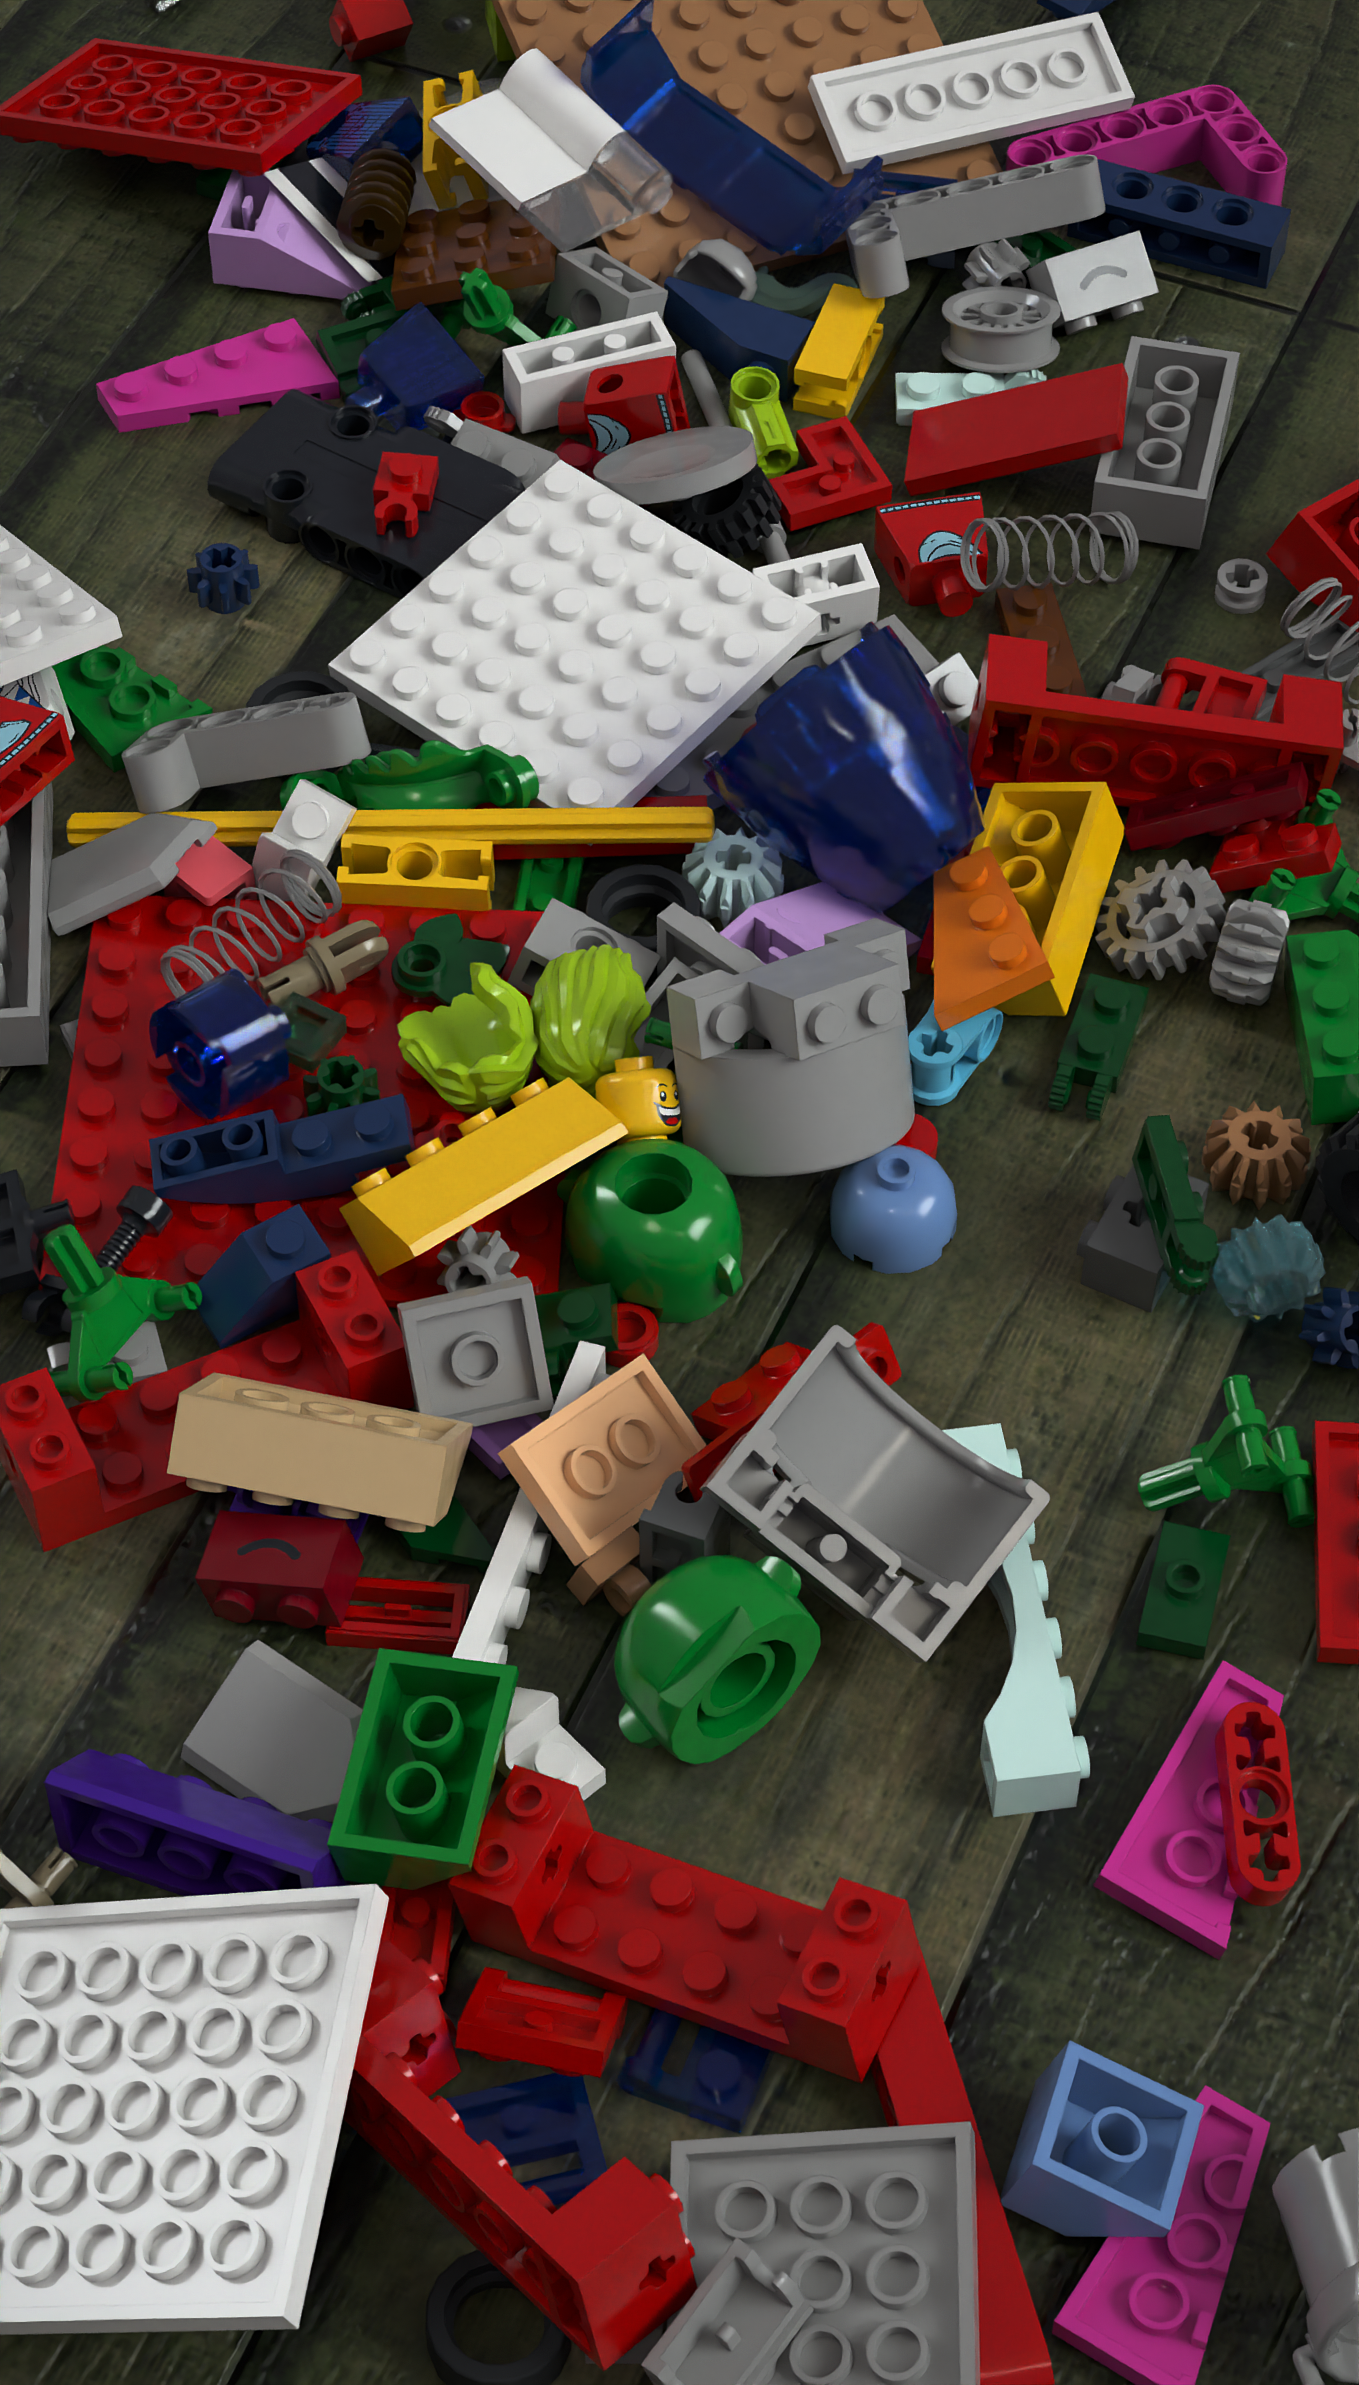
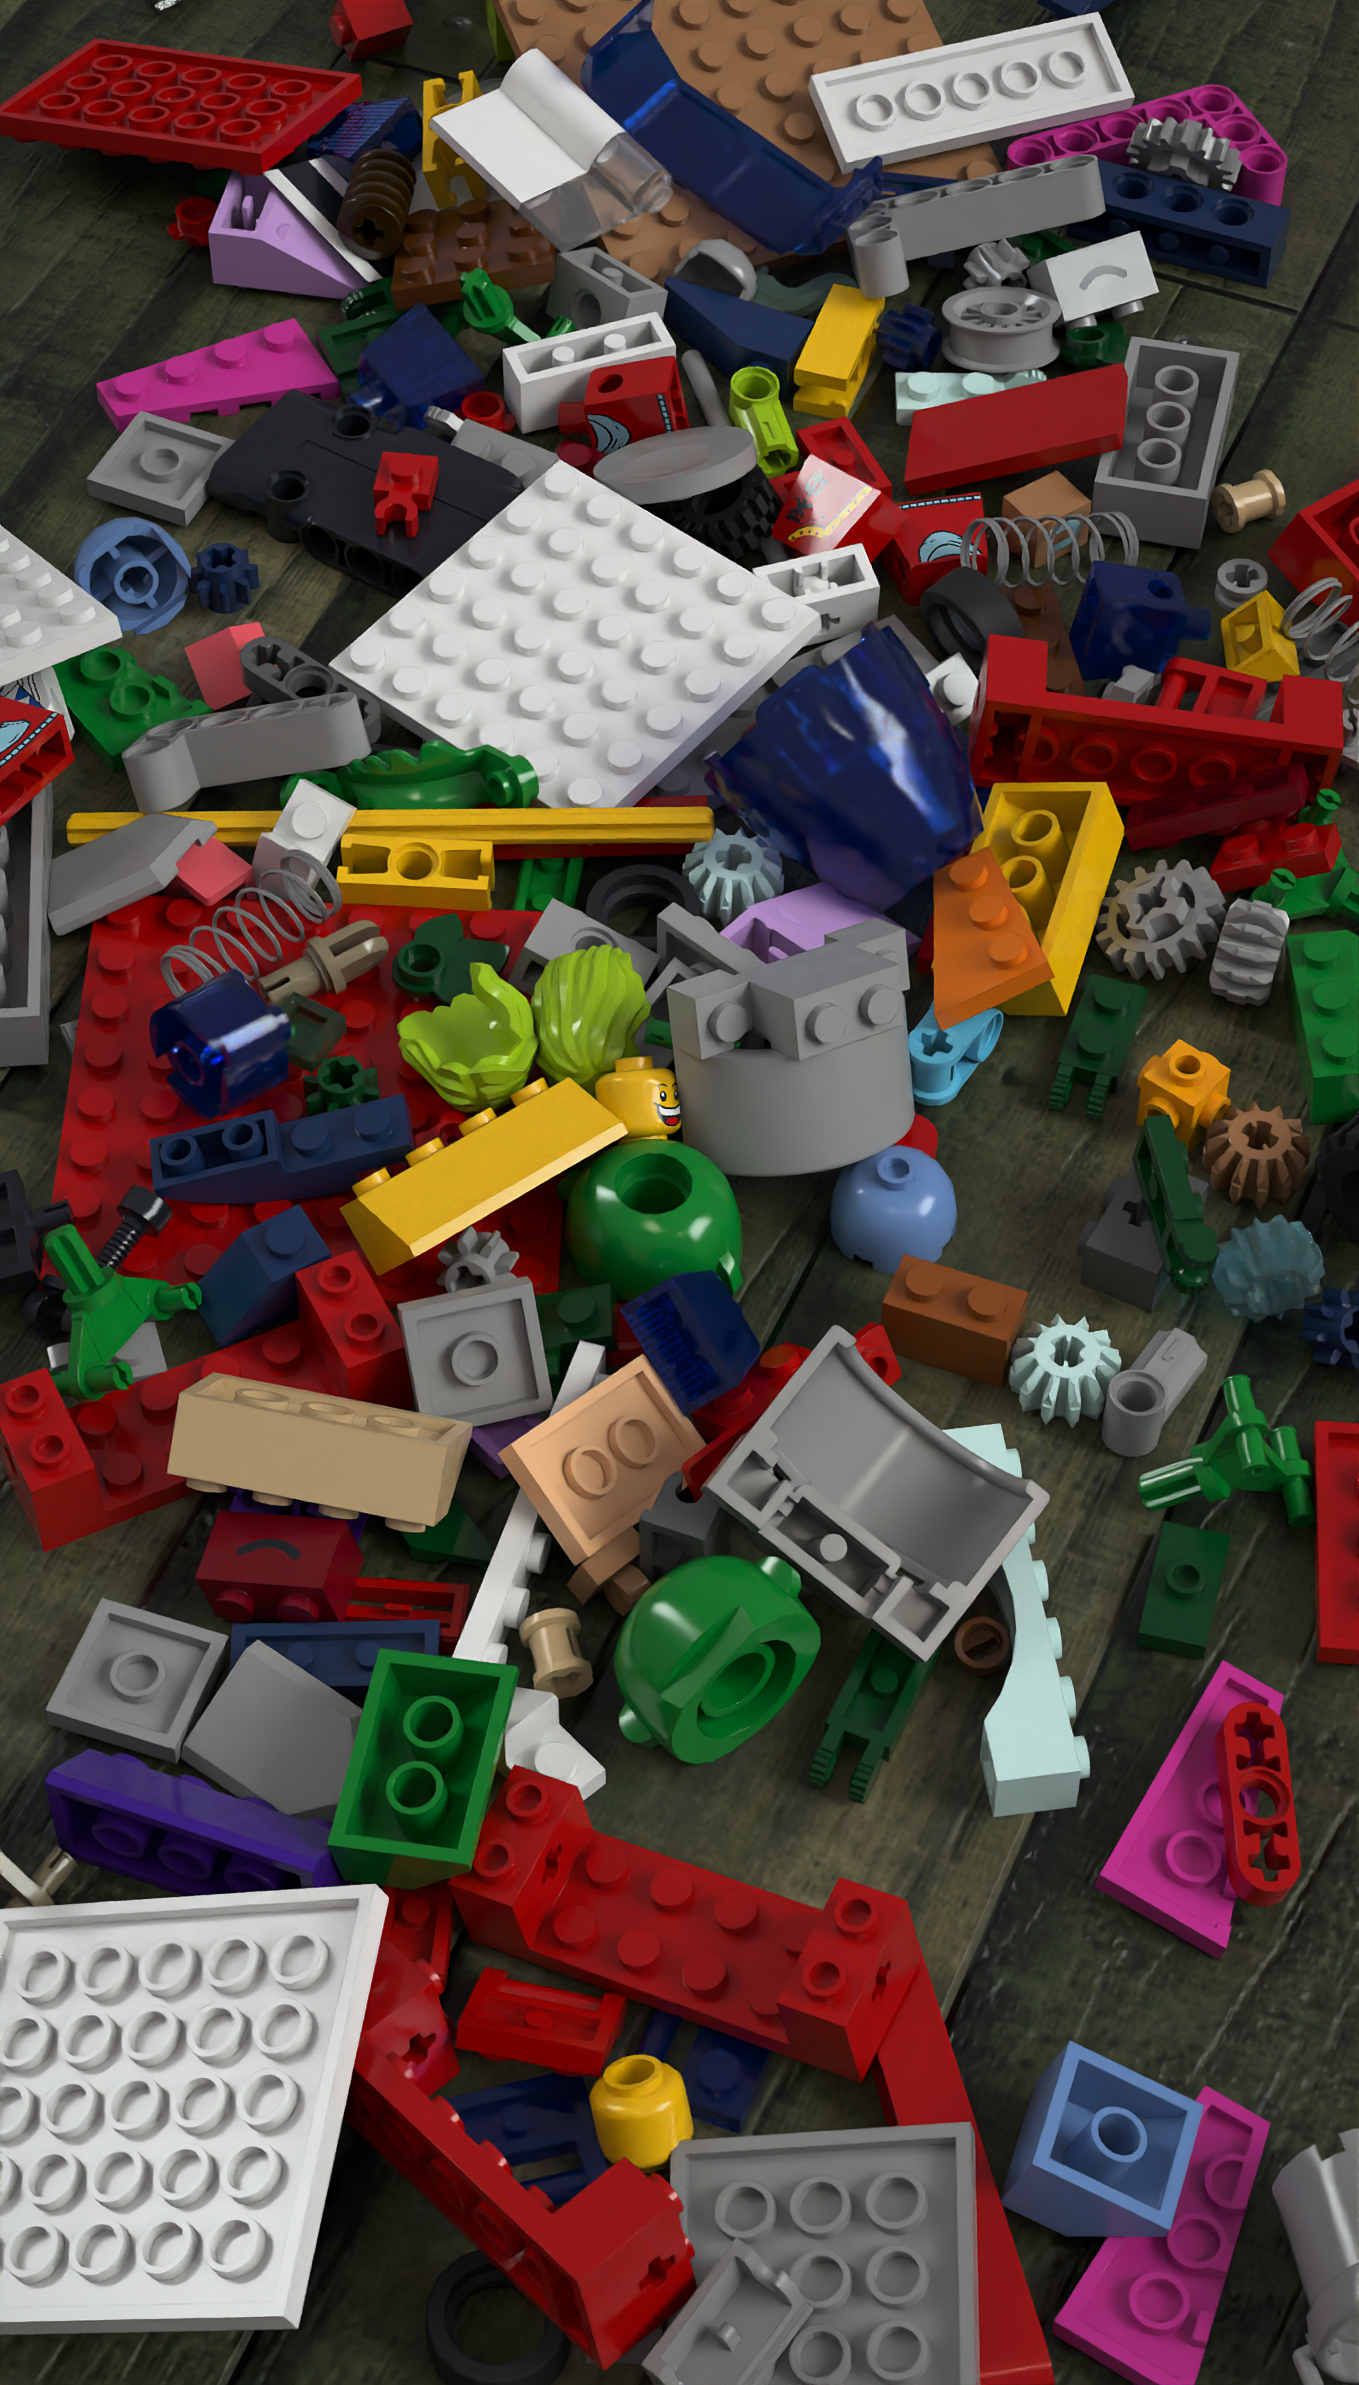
(134, 572): none -> medium blue cylinder
(138, 1680): none -> light grey plate
(158, 468): none -> light grey plate
(193, 220): none -> red plate
(219, 665): none -> coral panel
(298, 672): none -> dark grey beam
(339, 1652): none -> dark blue plate
(556, 1652): none -> tan bush
(641, 2112): none -> yellow head
(693, 1337): none -> clear blue torso
(835, 511): none -> red torso
(871, 1713): none -> dark green hinge
(909, 337): none -> clear blue gear
(953, 1320): none -> dark orange brick
(964, 611): none -> black tyre
(976, 1637): none -> reddish brown hinge
(1045, 496): none -> medium nougat brick
(1063, 1370): none -> light aqua gear
(1095, 346): none -> dark green plate
(1132, 620): none -> clear blue torso
(1150, 1391): none -> light grey piece
(1184, 153): none -> light grey gear
(1187, 1087): none -> light orange brick
(1248, 501): none -> tan bush
(1256, 642): none -> yellow slope

